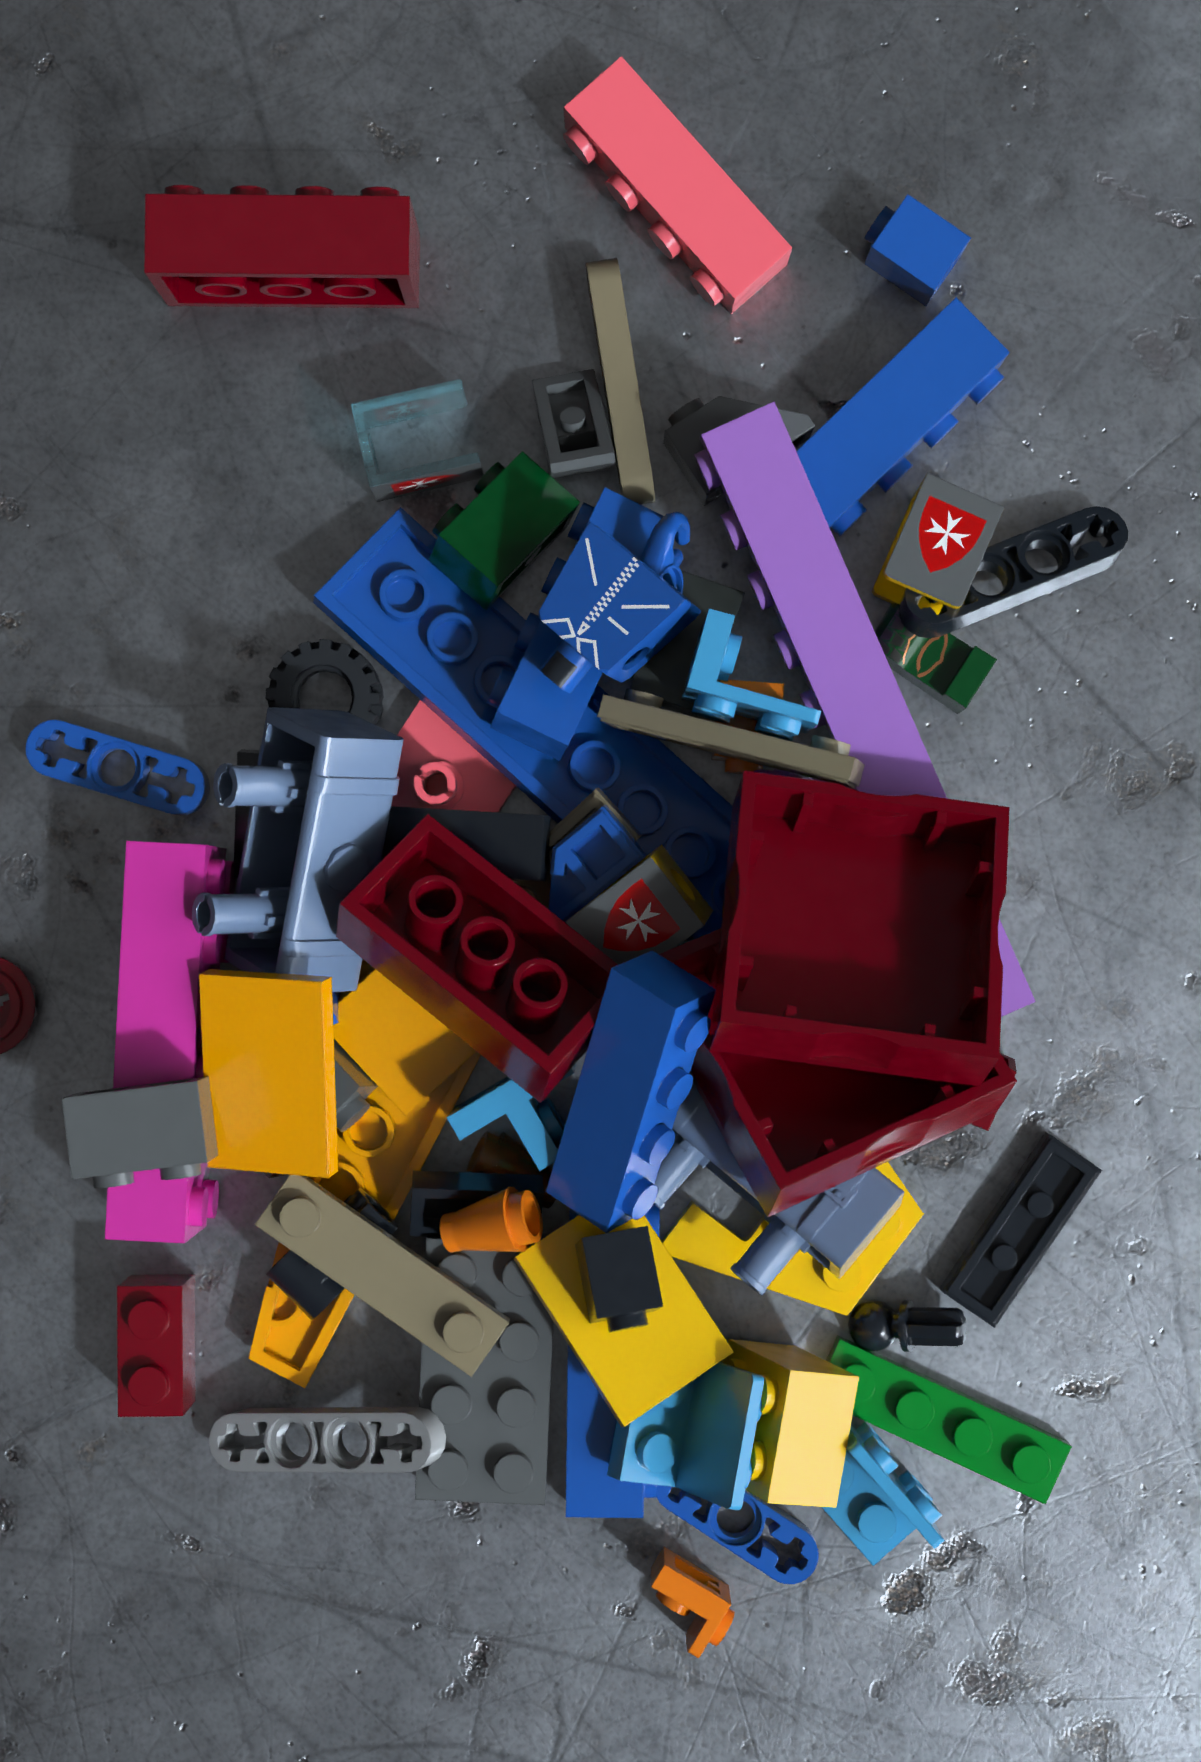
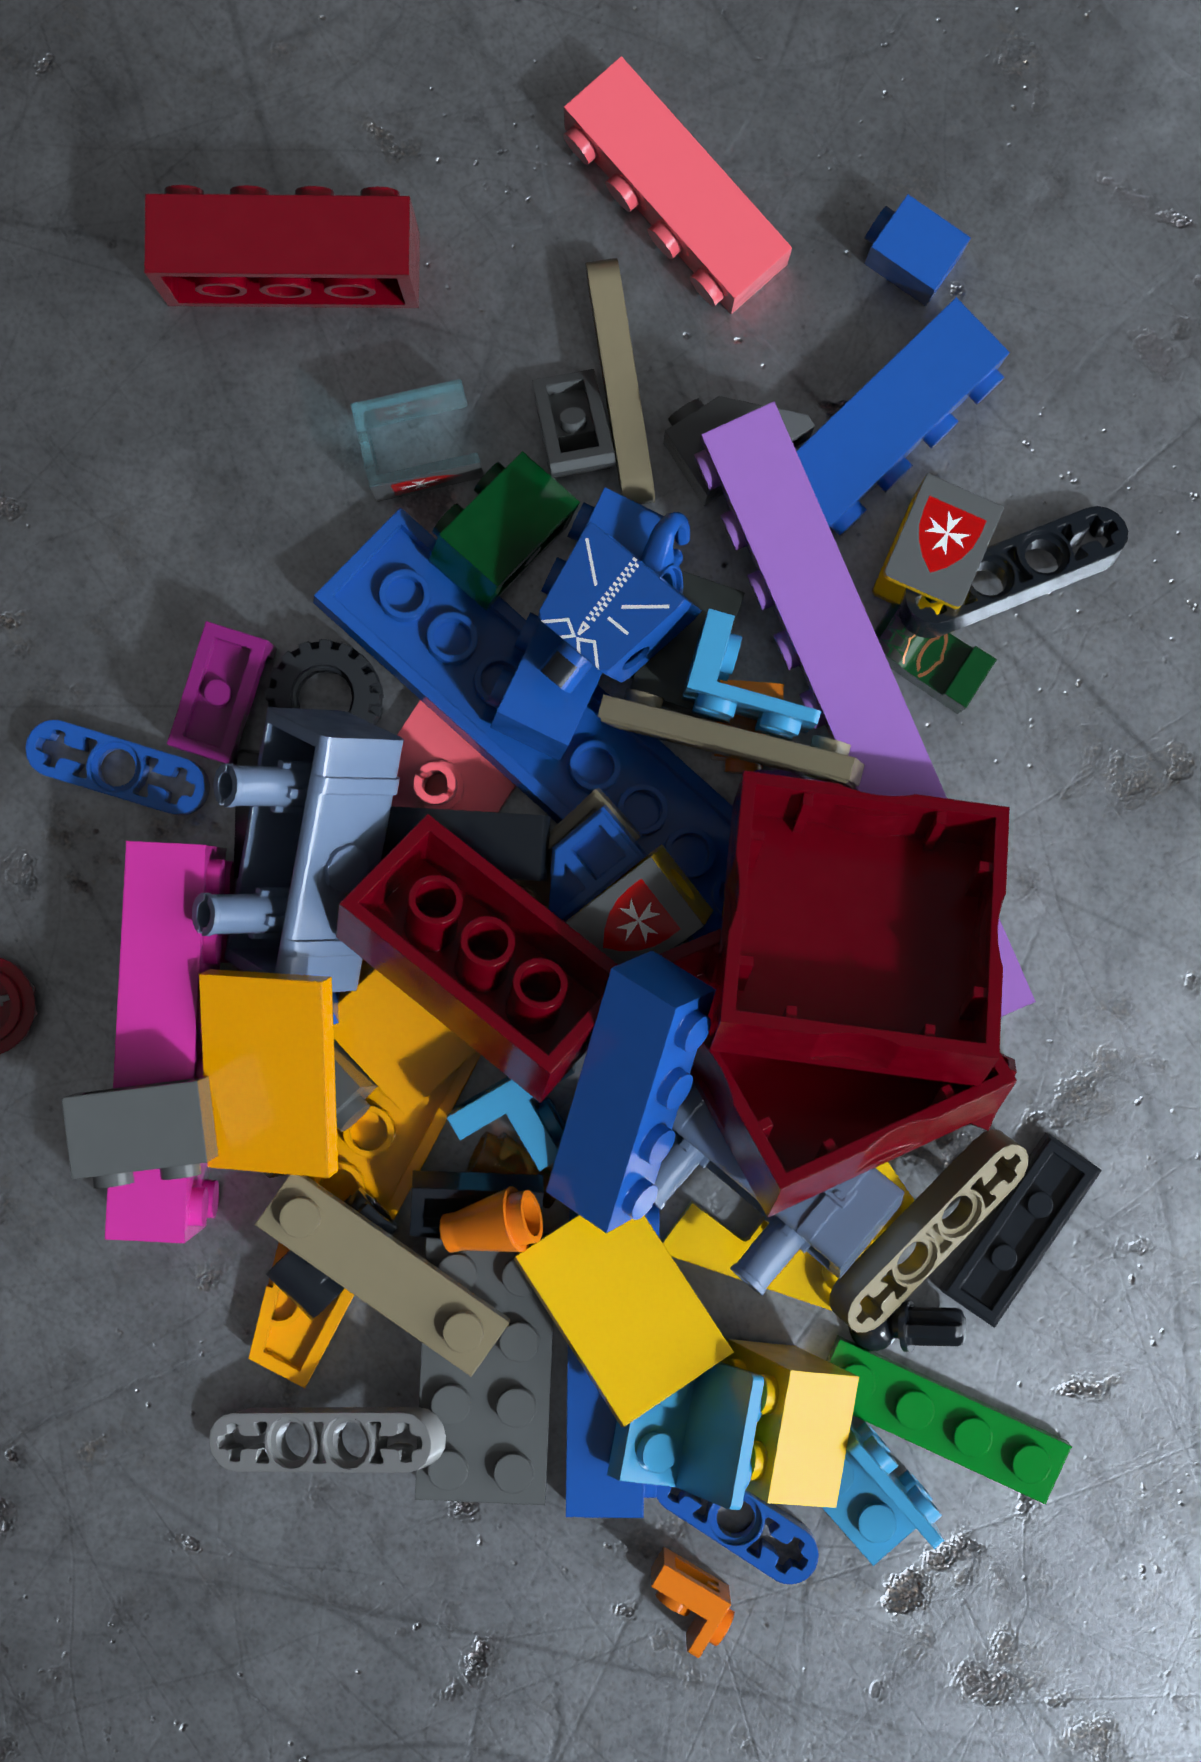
(156, 1345): dark red brick -> none
(219, 693): none -> magenta panel
(619, 1278): black brick -> none
(862, 1295): none -> dark tan beam

